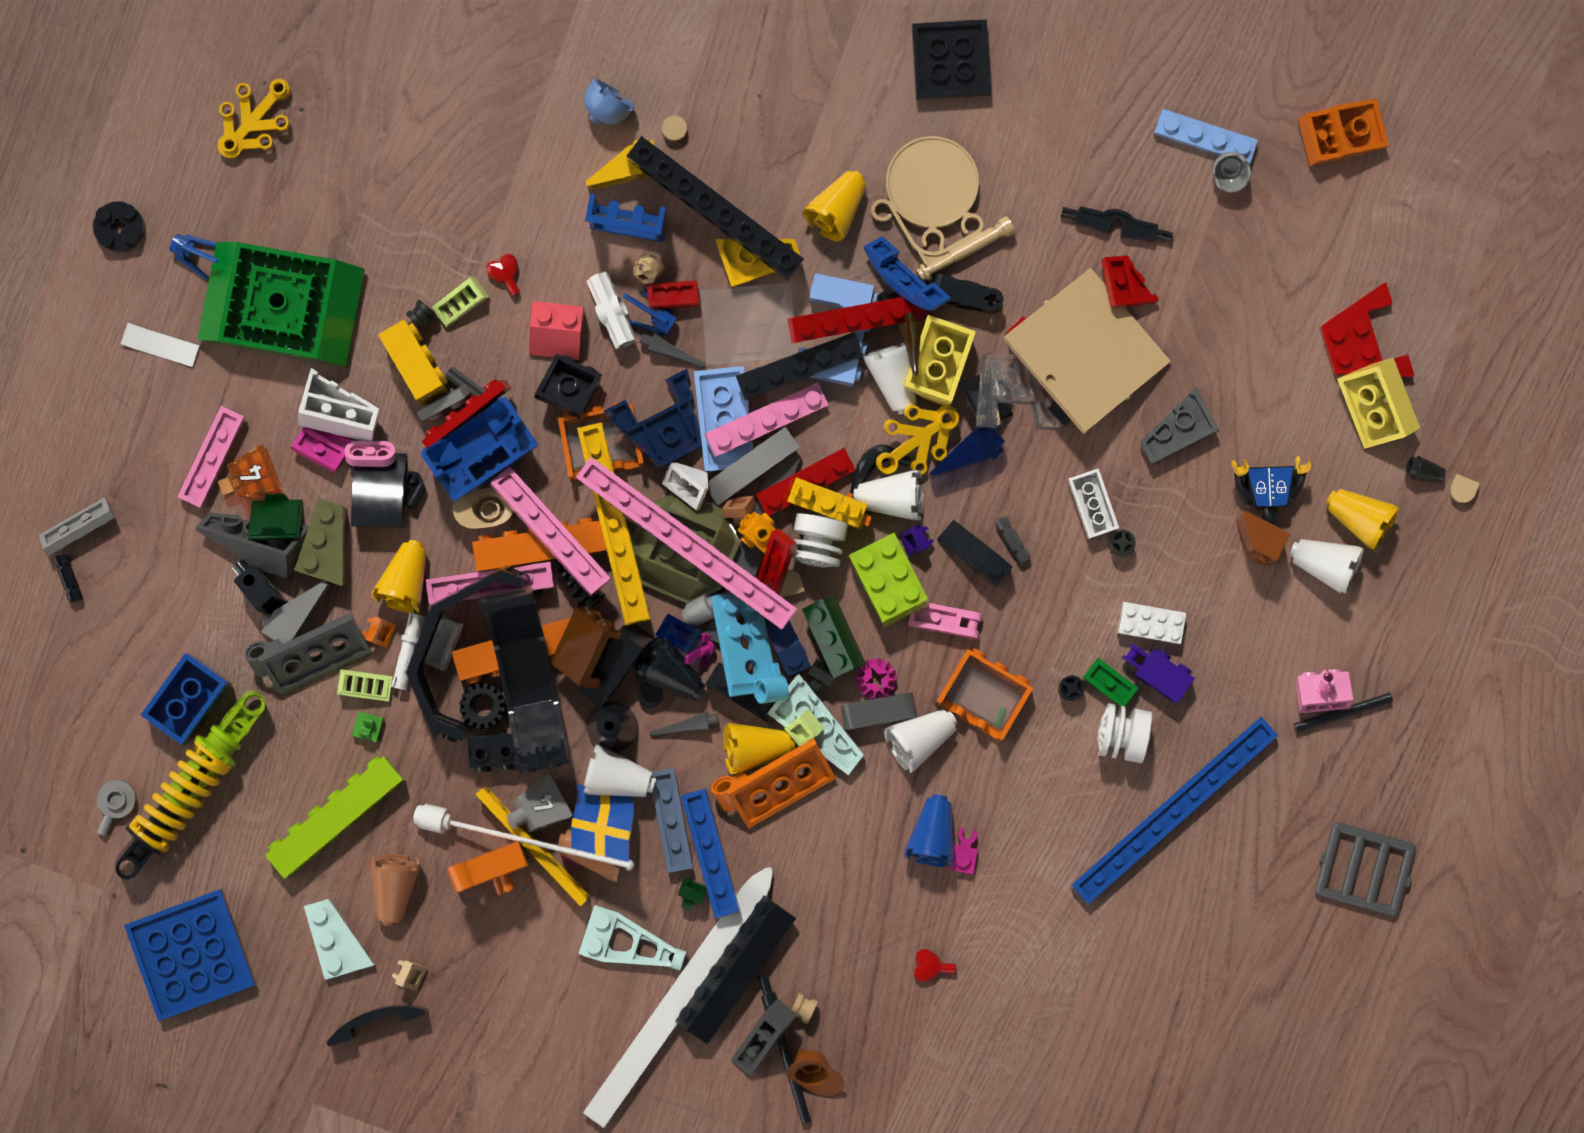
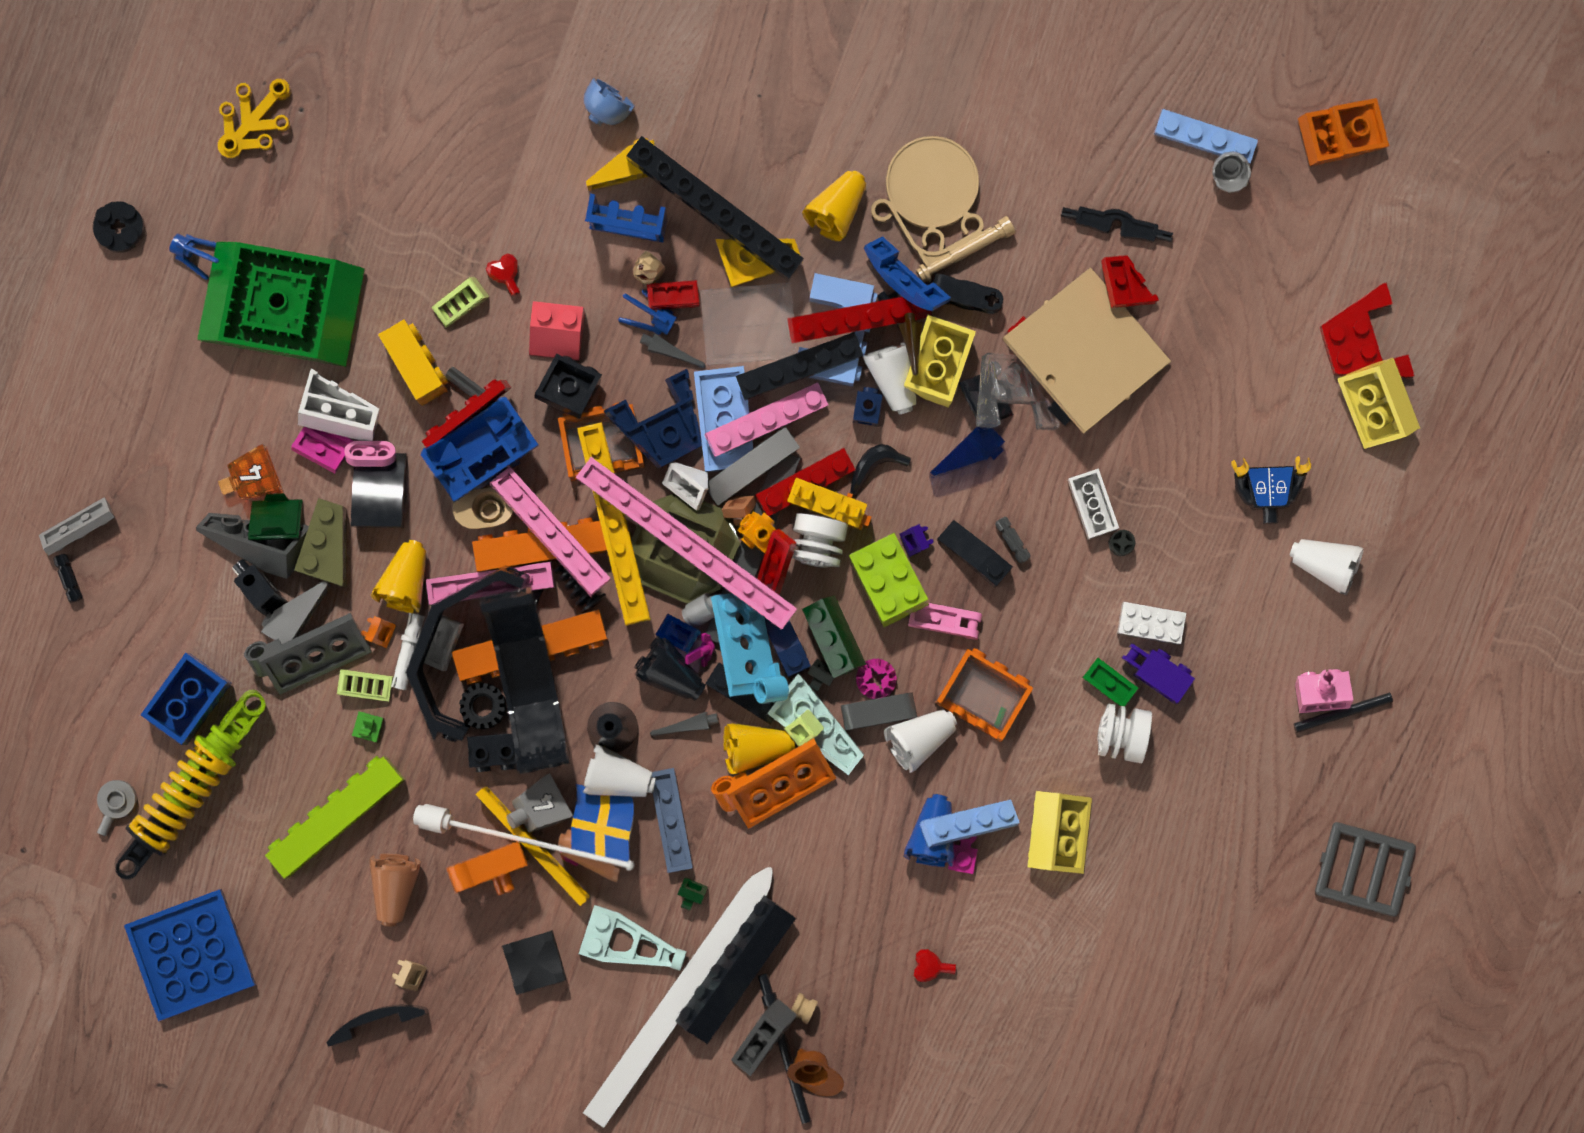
(159, 345): white sticker -> none
(211, 457): bright pink plate -> none
(334, 941): light aqua wing -> none
(416, 487): black arm -> none
(421, 315): pearl dark grey wheel -> none
(435, 409): light grey plate -> none
(534, 962): none -> black brick
(583, 646): reddish brown panel -> none
(611, 310): white piece -> none
(616, 662): black wedge -> none
(650, 696): black tile -> none
(674, 128): tan tile -> none
(710, 853): blue plate -> none
(792, 584): tan tile -> none
(867, 416): none -> dark blue brick
(894, 495): white cone -> none
(920, 437): yellow plant -> none
(951, 59): black plate -> none
(969, 823): none -> light blue plate
(1059, 832): none -> light yellow slope
(1074, 686): black wheel -> none
(1174, 810): blue plate -> none
(1181, 428): dark grey wing -> none
(1261, 538): dark orange slope -> none
(1363, 516): yellow cone -> none
(1424, 470): pearl dark grey cone -> none
(1462, 489): tan tile -> none

